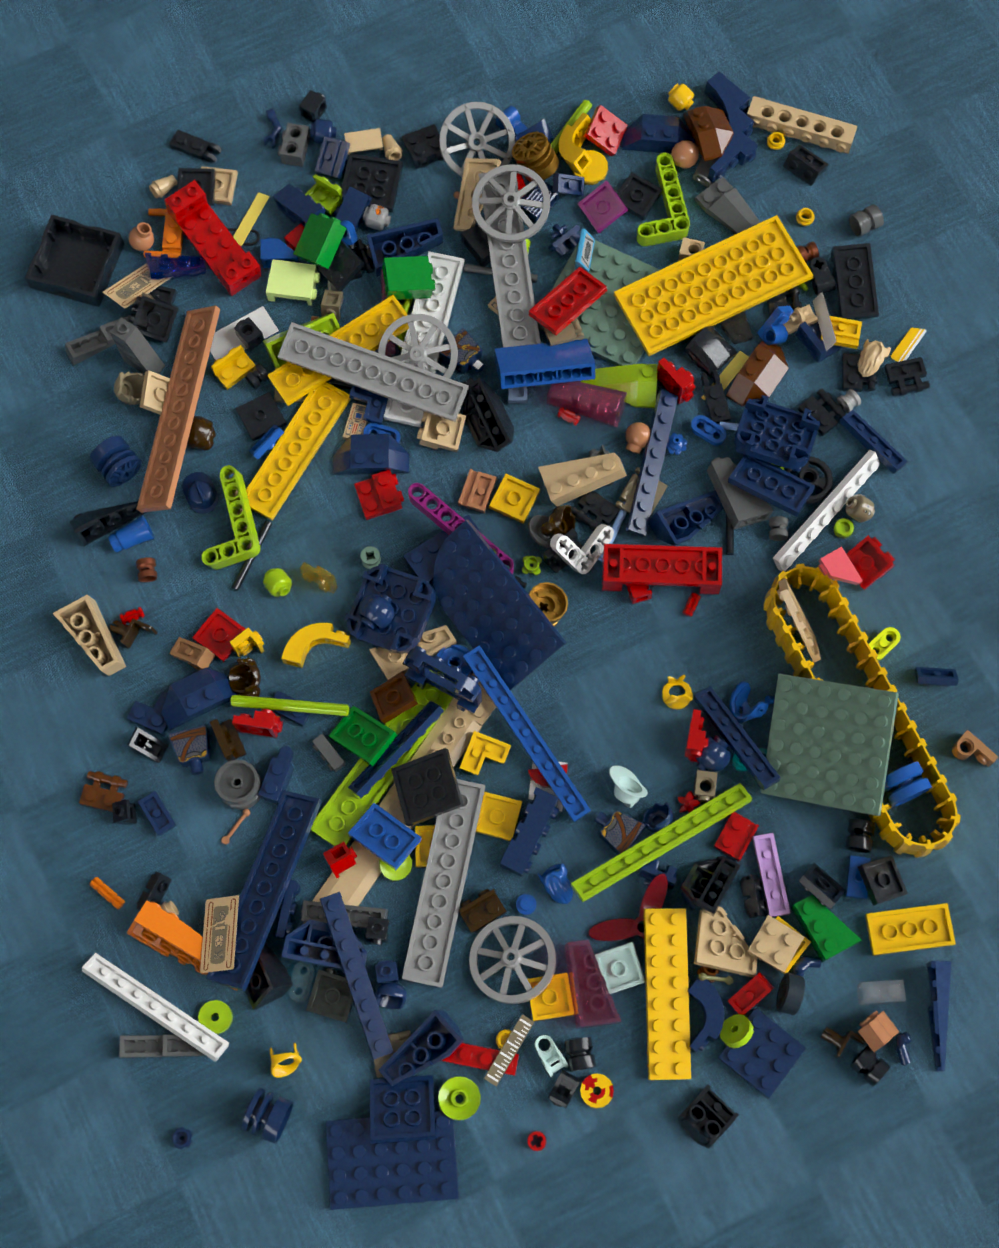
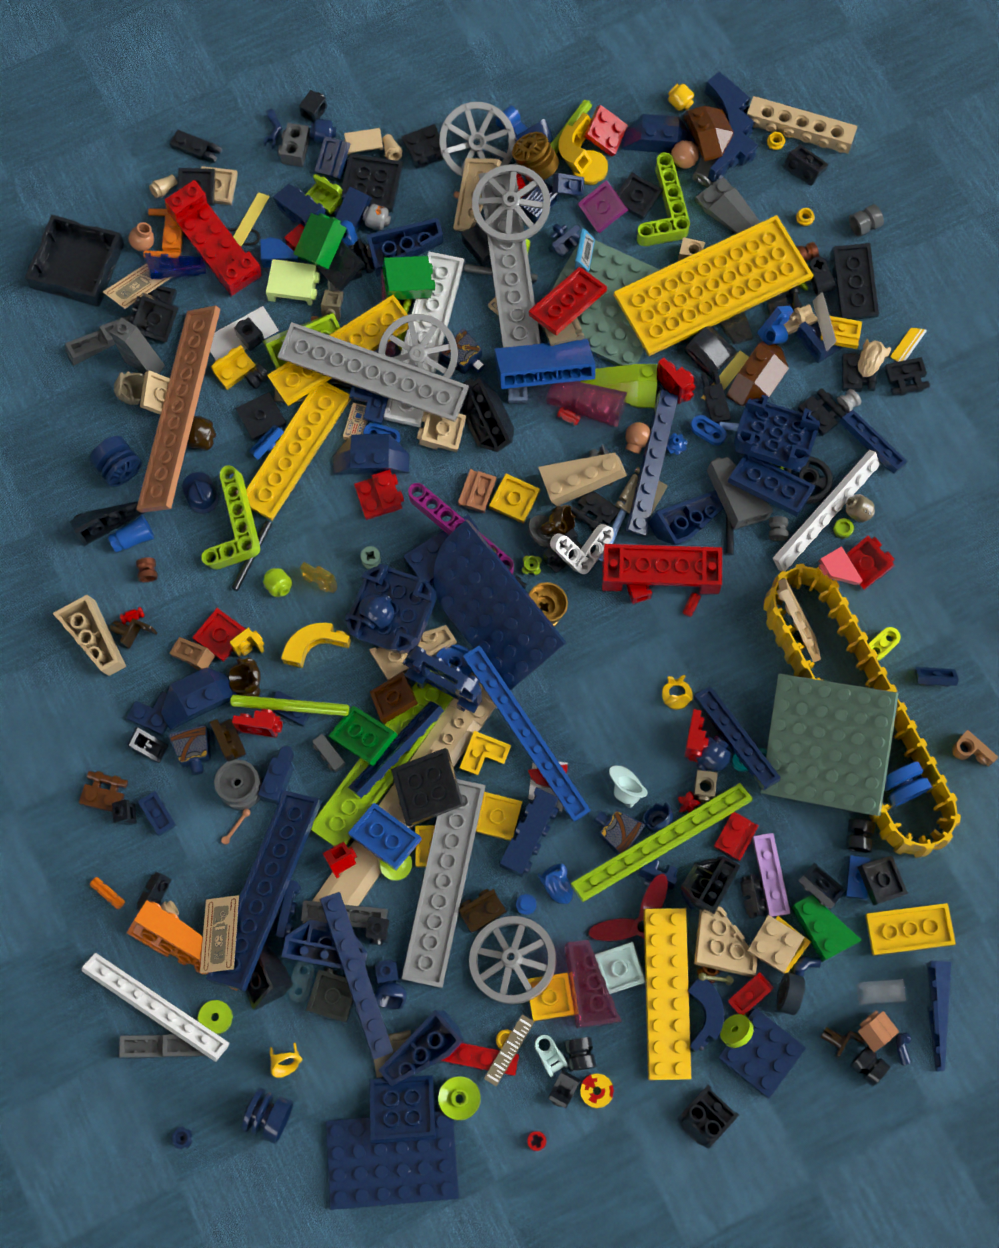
(739, 700): blue helmet -> none

